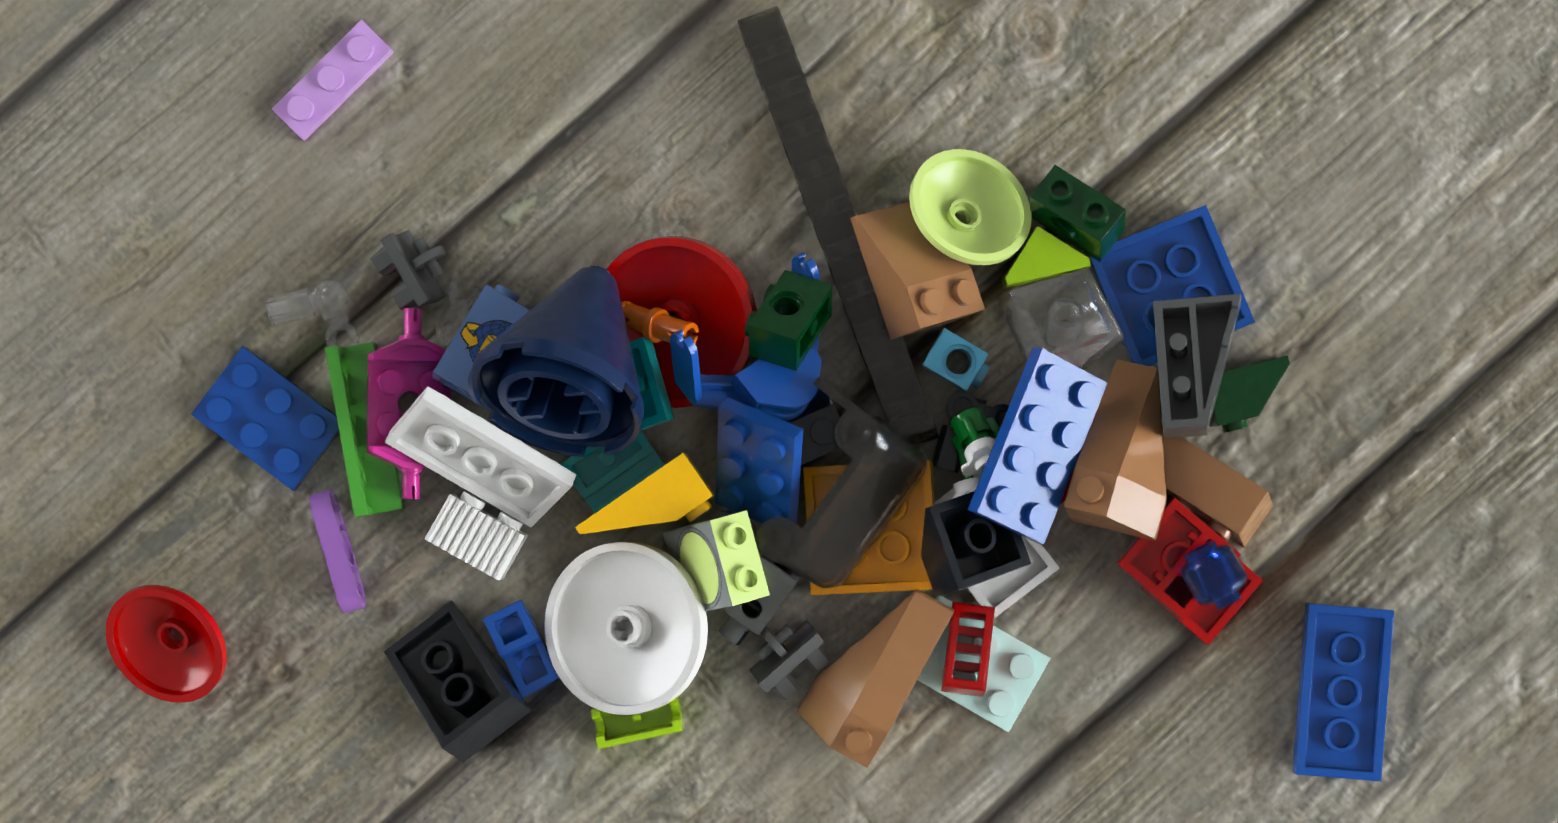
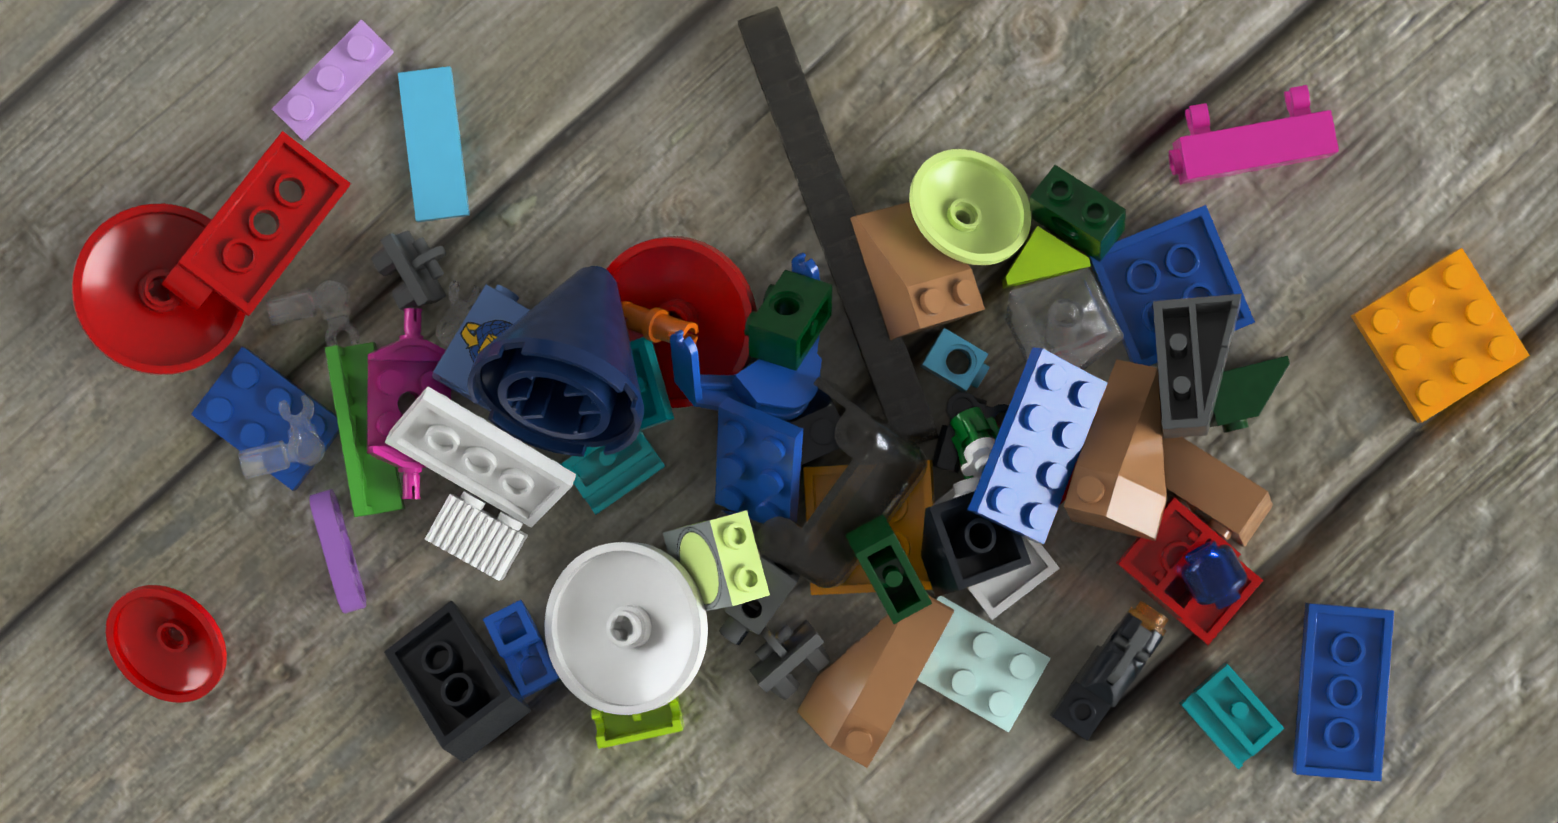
(128, 309): none -> red dish
(233, 254): none -> red hinge
(303, 445): none -> clear bar
(433, 144): none -> medium azure piece
(660, 498): yellow slope -> none
(888, 569): none -> dark green brick
(964, 686): red slope -> none
(1111, 670): none -> black plate
(1231, 715): none -> teal plate
(1253, 146): none -> dark pink brick
(1440, 335): none -> light orange plate

